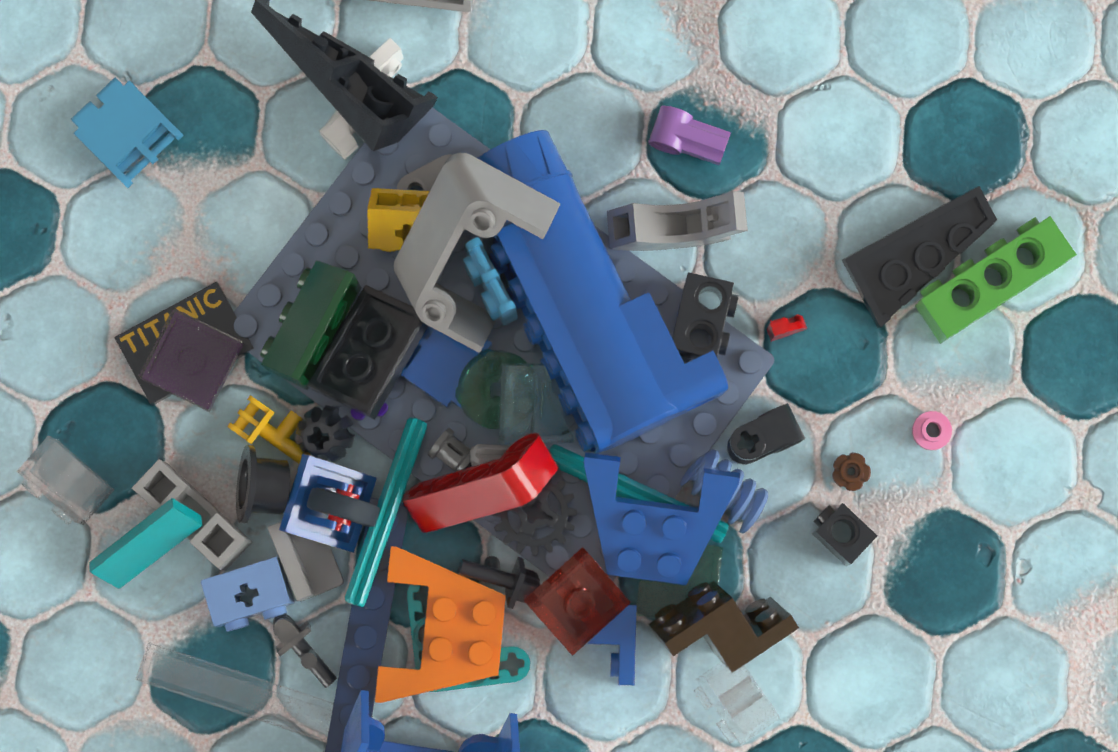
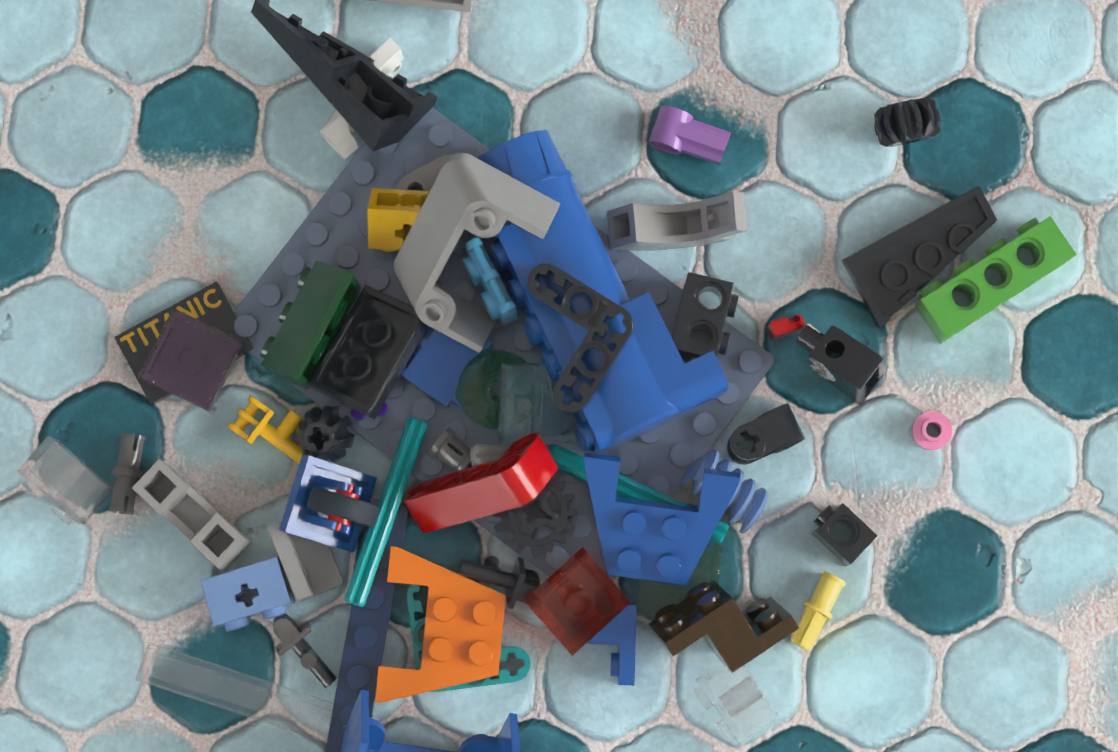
(124, 130): dark azure plate -> none
(127, 473): none -> dark grey pin
(145, 543): teal tile -> none
(261, 485): black piece -> none
(593, 322): none -> black beam
(817, 610): none -> light yellow axle
(840, 473): reddish brown plate -> none
(852, 373): none -> black torso
(907, 122): none -> black gear

